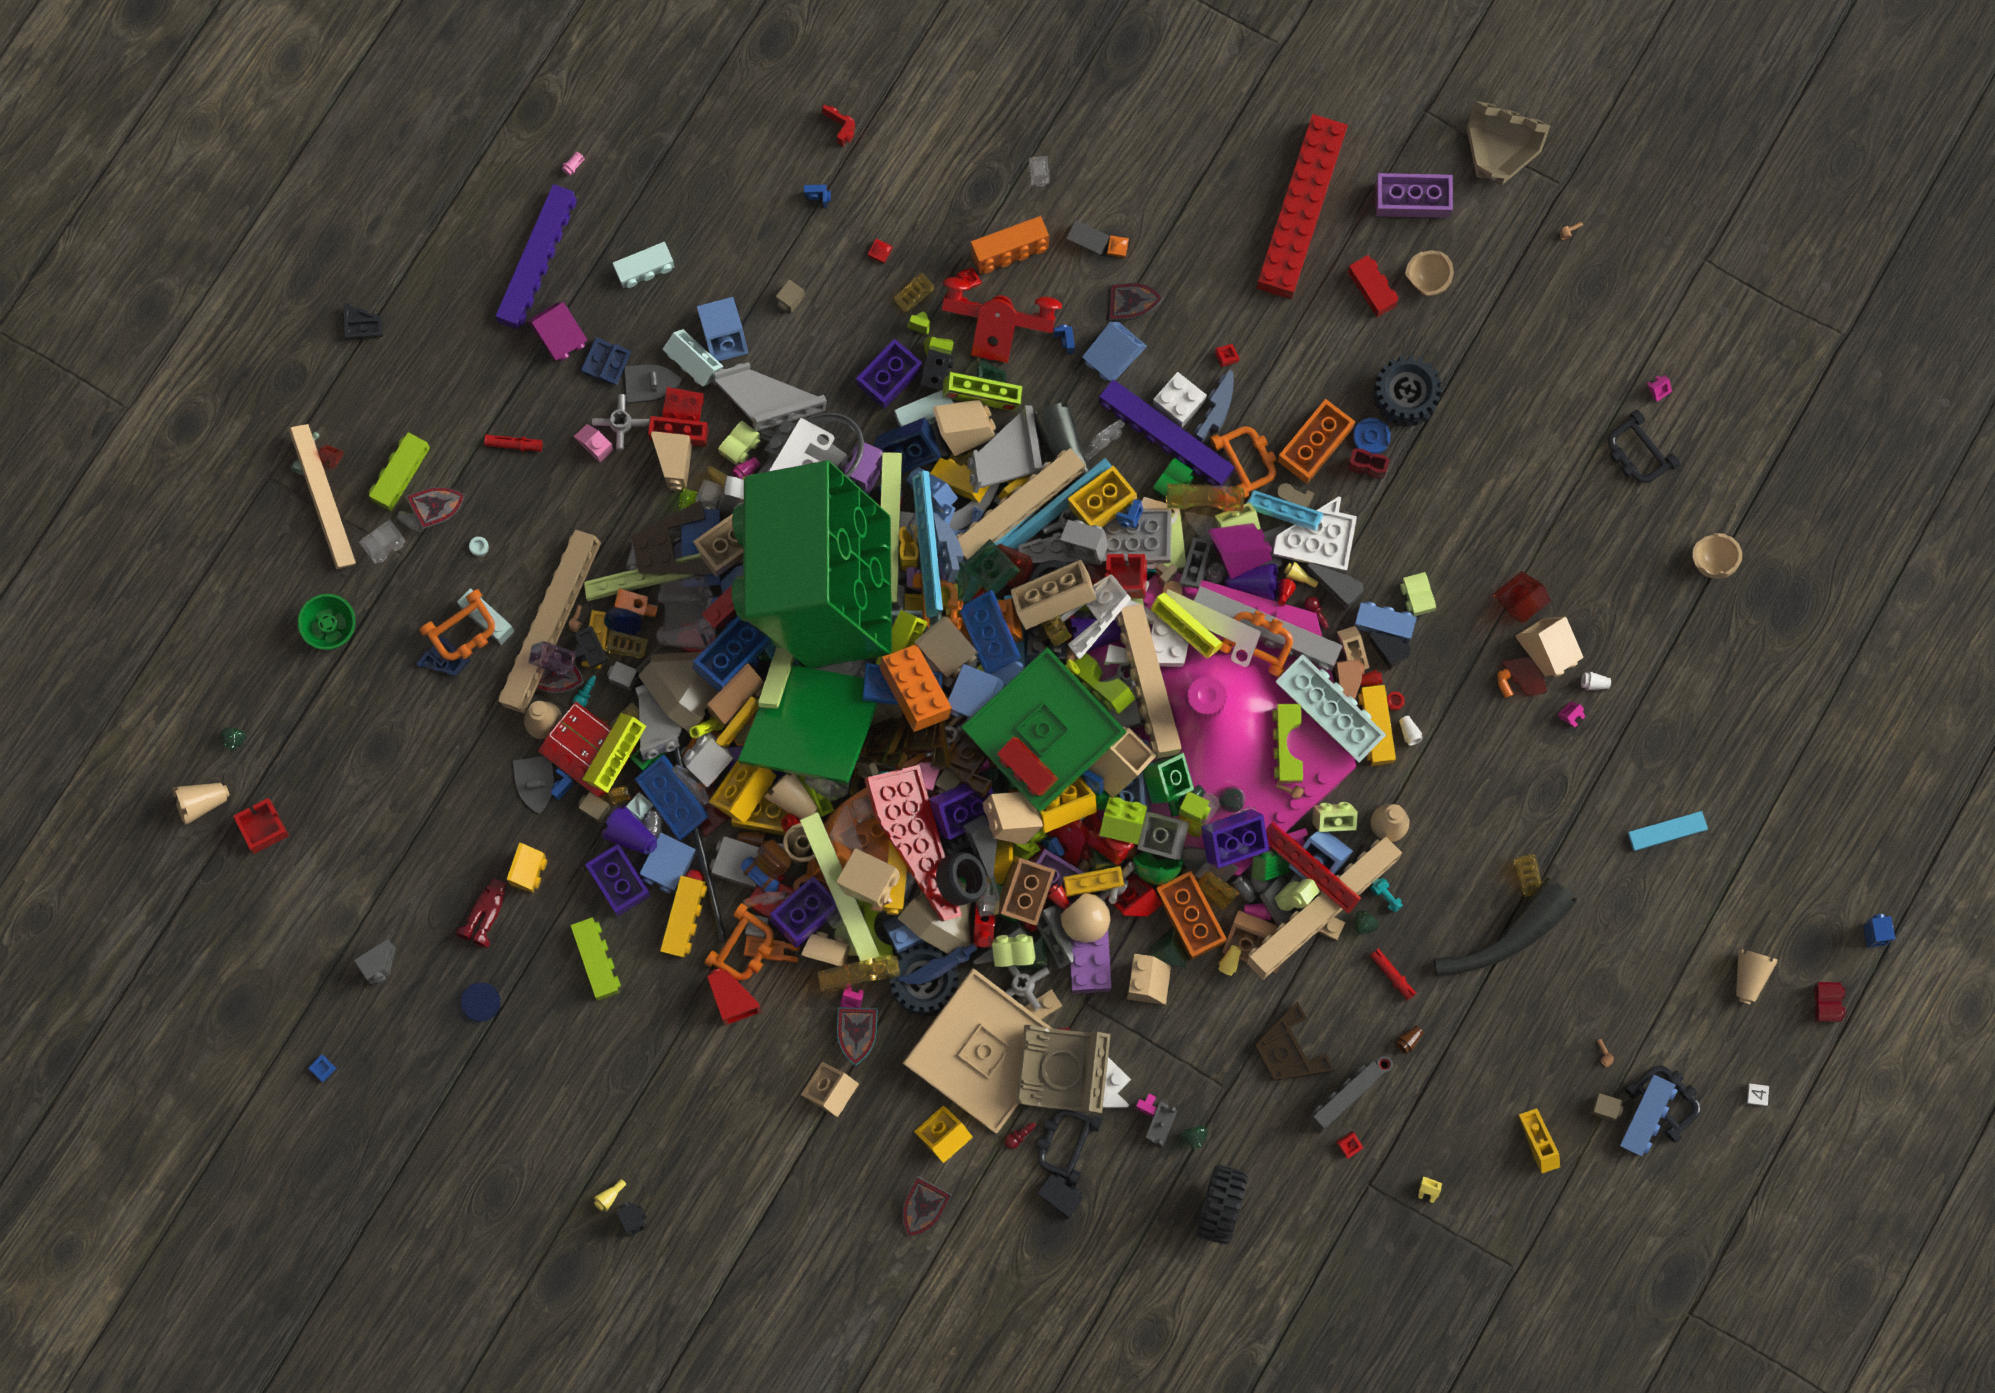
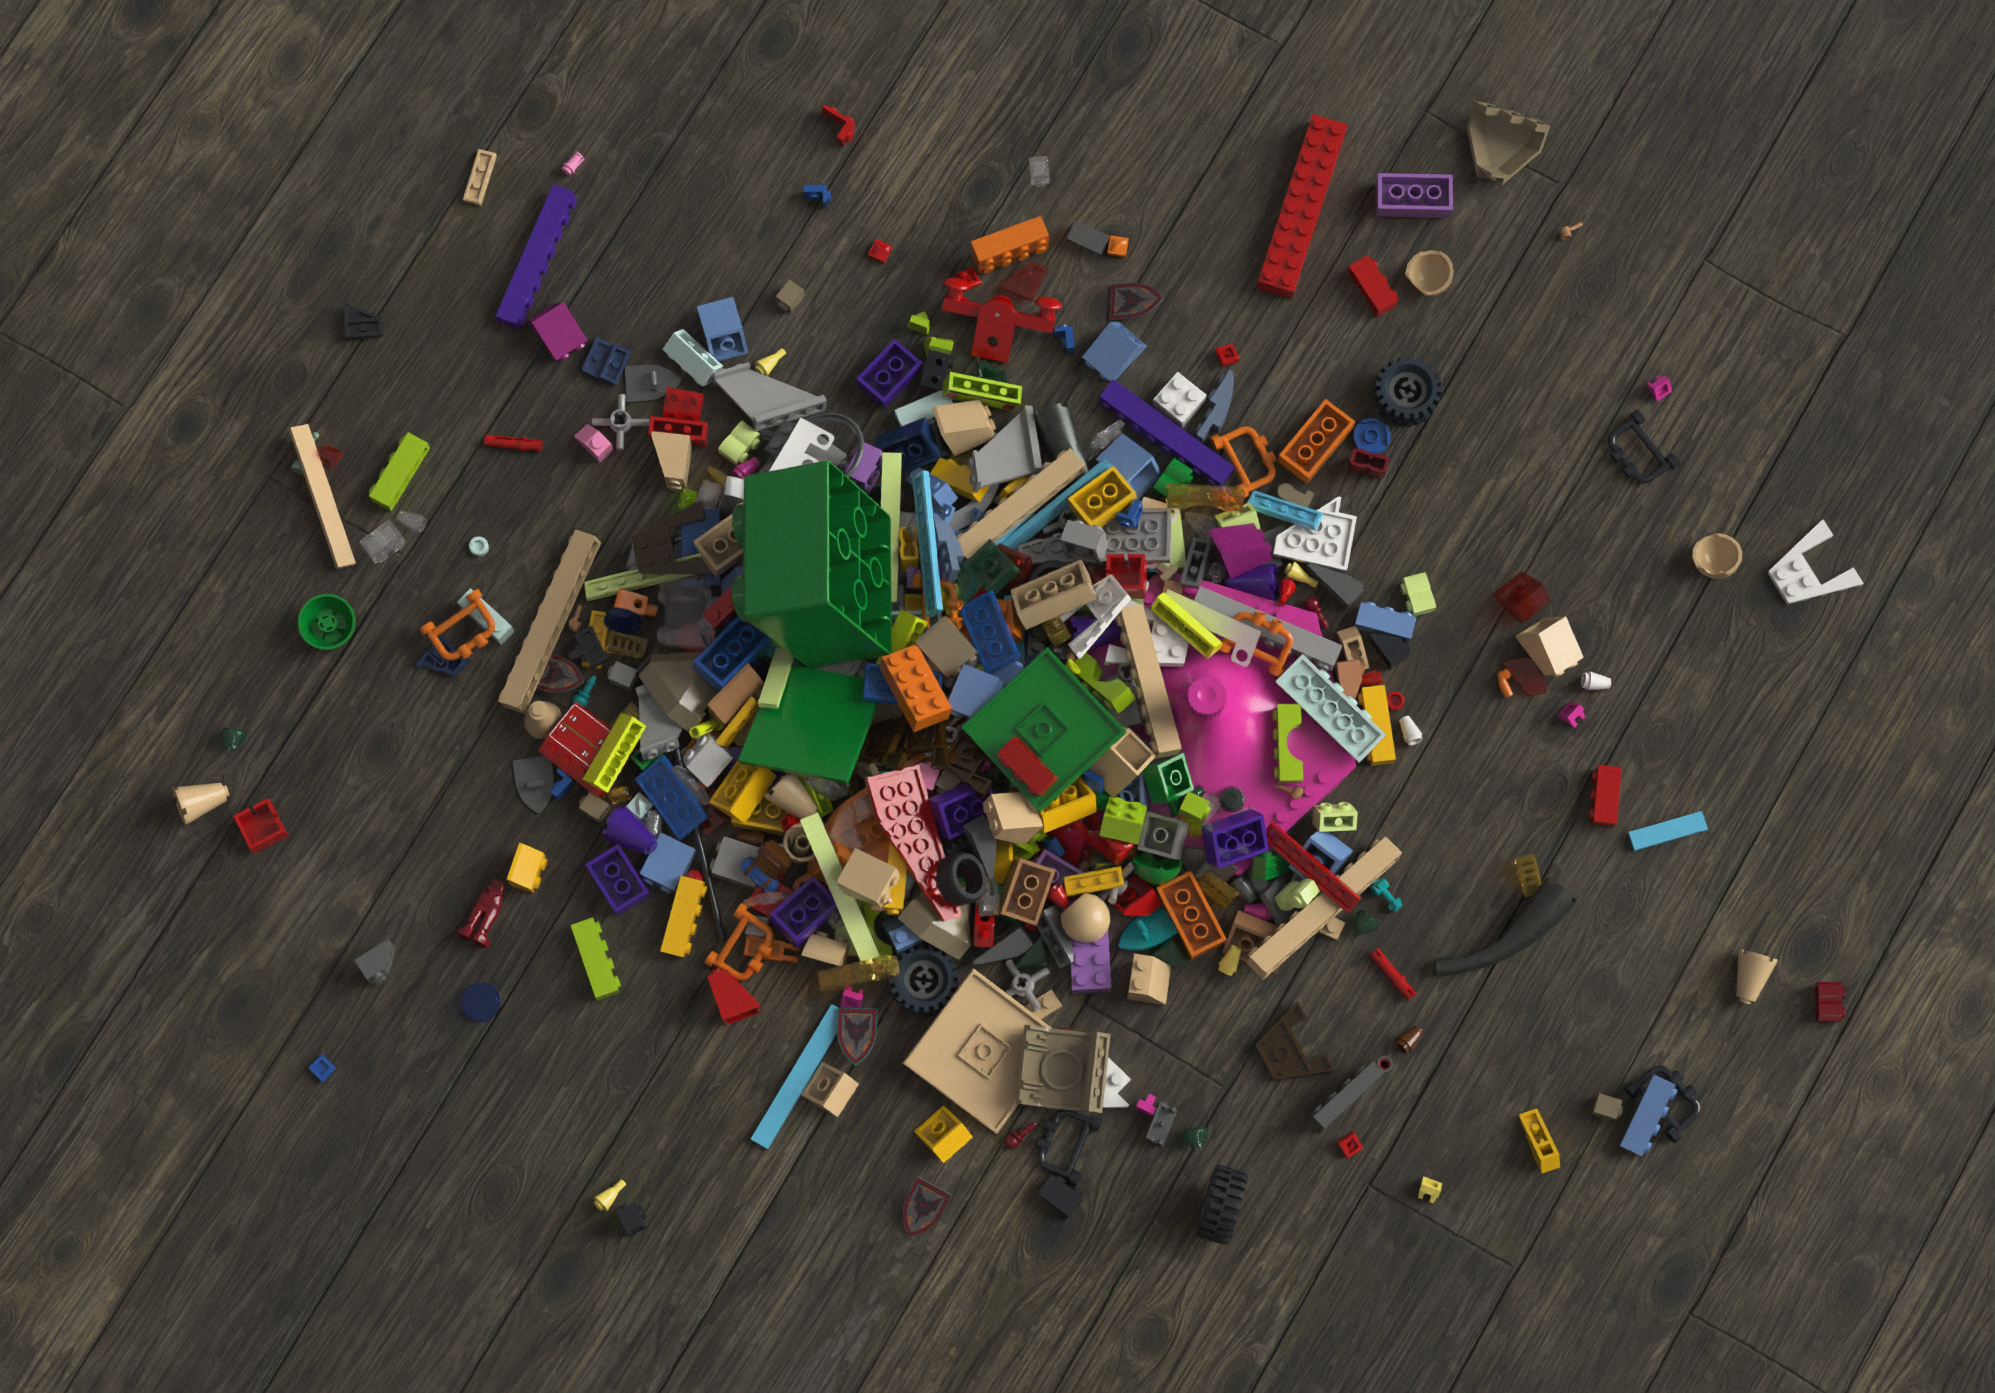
(434, 505): shield -> none
(479, 177): none -> tan tile
(552, 657): brick -> none
(643, 265): light aqua brick -> none
(766, 364): none -> light yellow cone
(797, 1079): none -> medium azure tile
(909, 288): clear yellow slope -> none
(938, 967): dark blue sword -> none
(1013, 951): yellowish green brick -> none
(1026, 281): none -> clear red wing
(1132, 463): none -> medium blue slope
(1147, 931): none -> teal shield
(1299, 836): dark pink tile -> none
(1390, 822): tan cone -> none
(1605, 796): none -> red brick
(1607, 1059): medium nougat hand -> none
(1757, 1095): white tile -> none
(1796, 579): none -> white wing
(1879, 931): blue brick -> none

